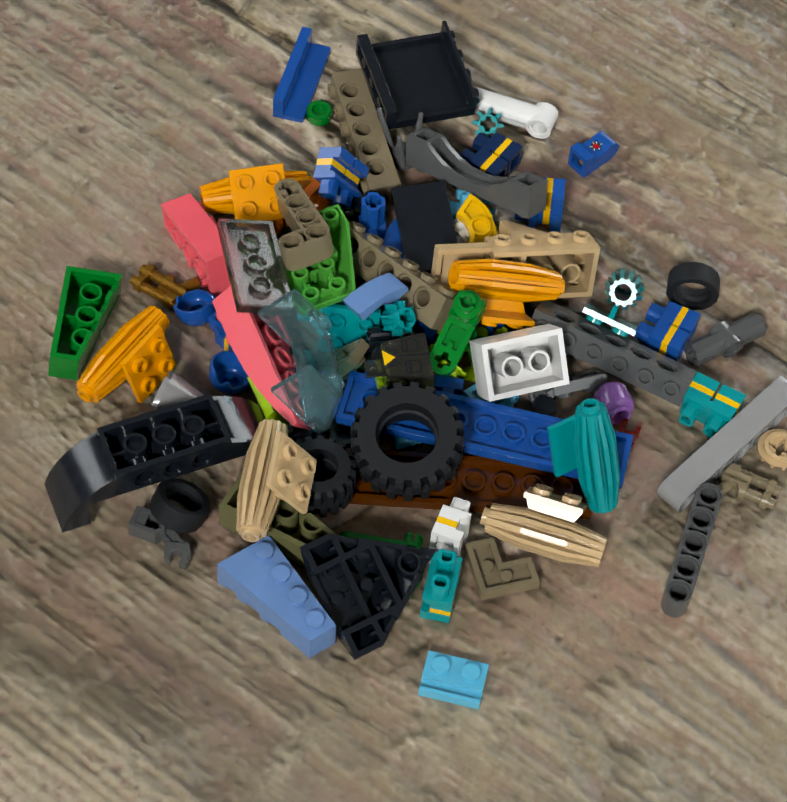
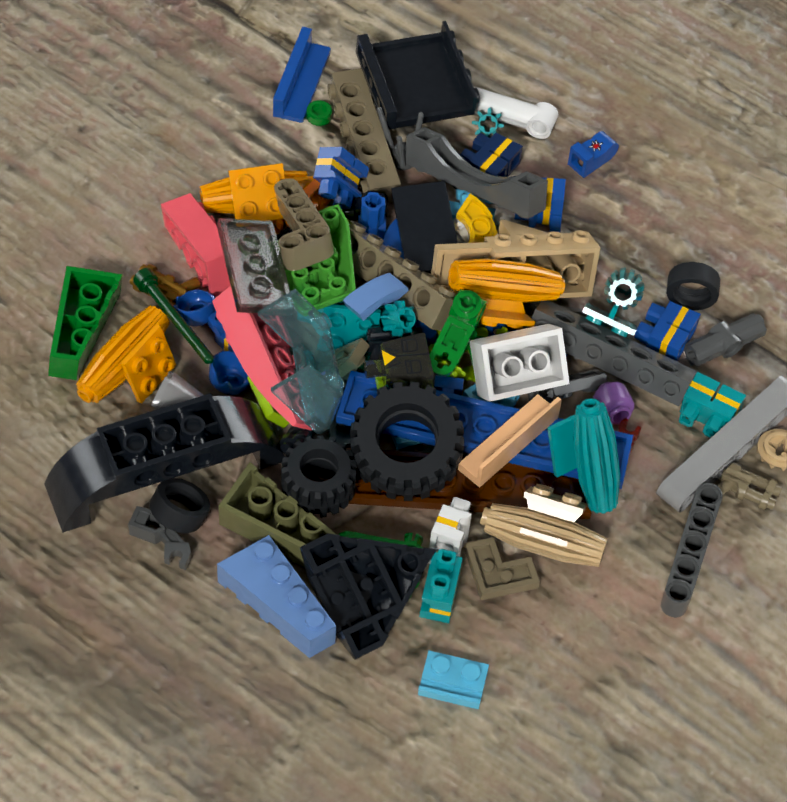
(147, 282): none -> dark green piece
(272, 471): tan plate -> none
(509, 439): none -> light nougat panel

